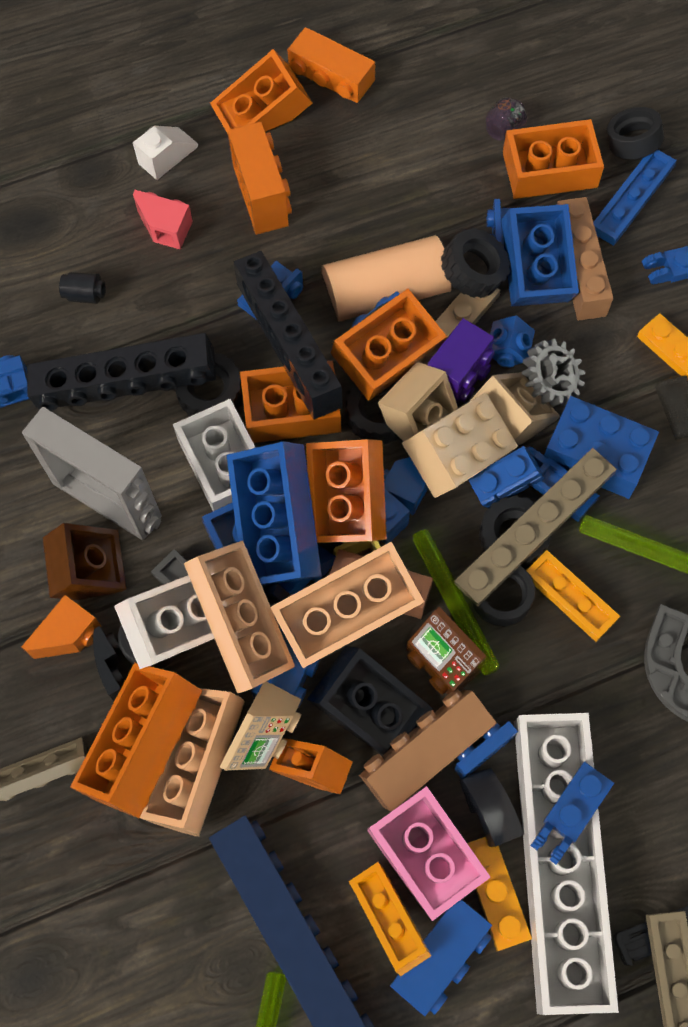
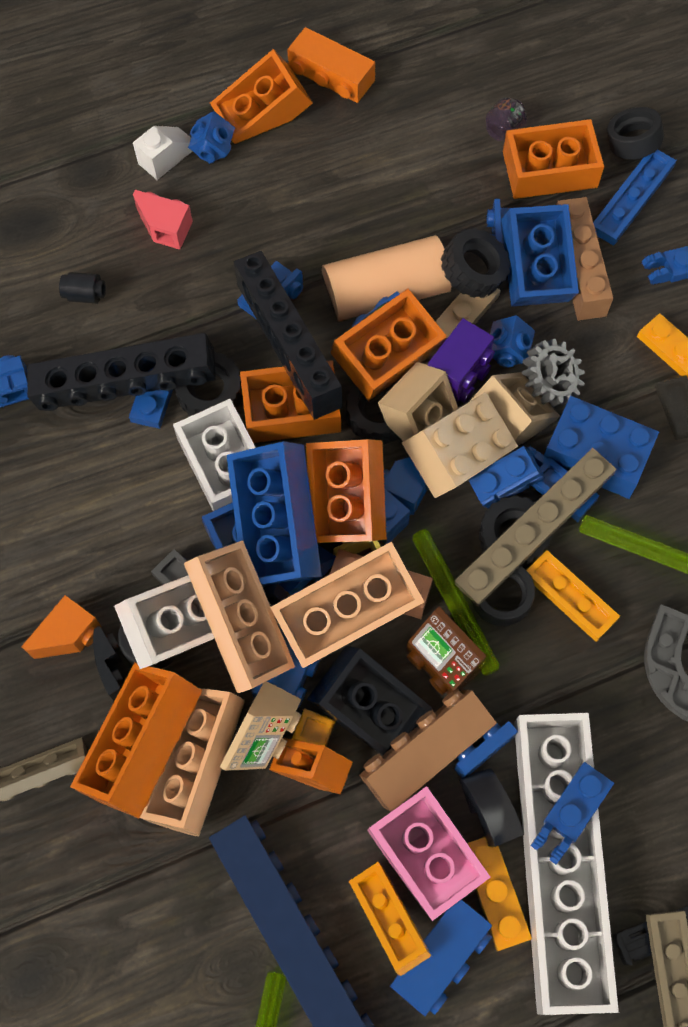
(83, 561): reddish brown slope -> none
(93, 473): light grey window -> none
(150, 408): none -> blue plate
(211, 137): none -> blue brick
(260, 177): orange brick -> none
(313, 728): none -> light orange tile

